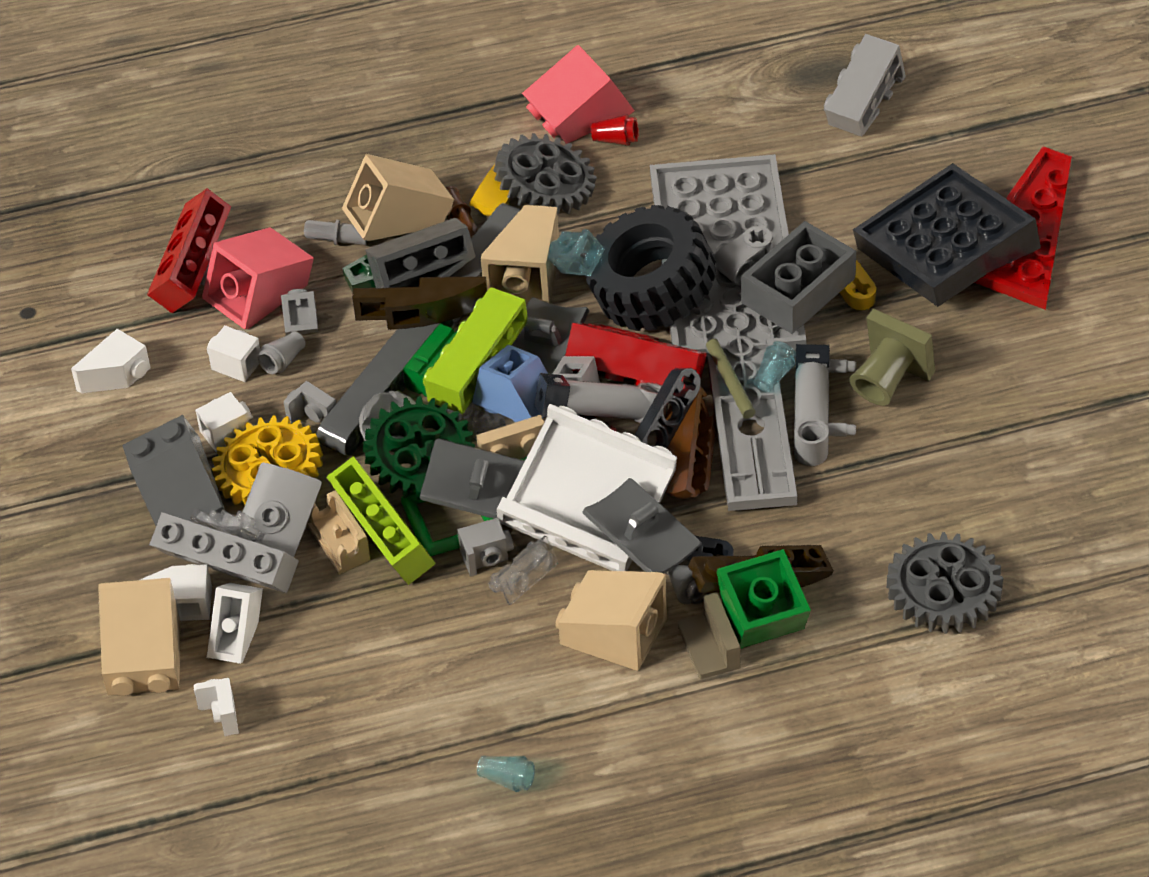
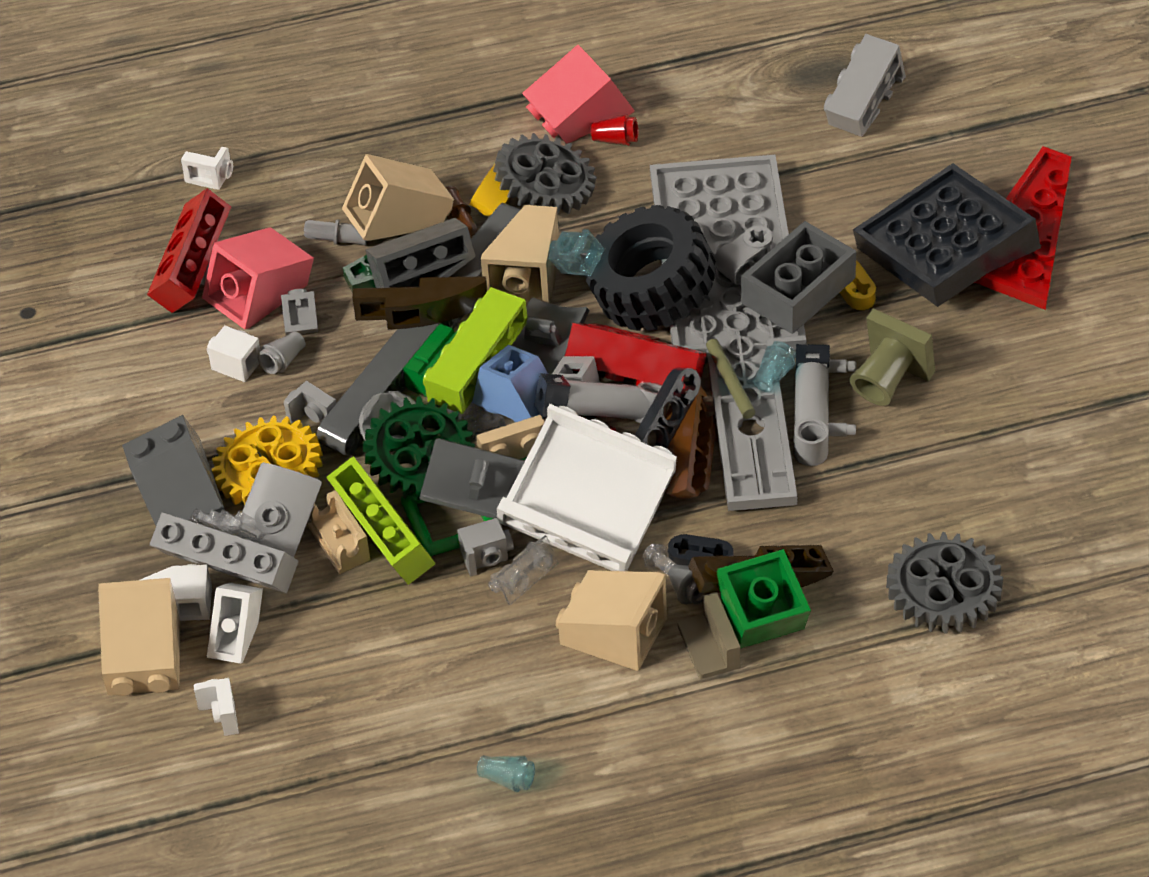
(111, 364): white slope -> none
(207, 170): none -> white bracket
(220, 419): white brick -> none
(642, 528): dark grey shield -> none

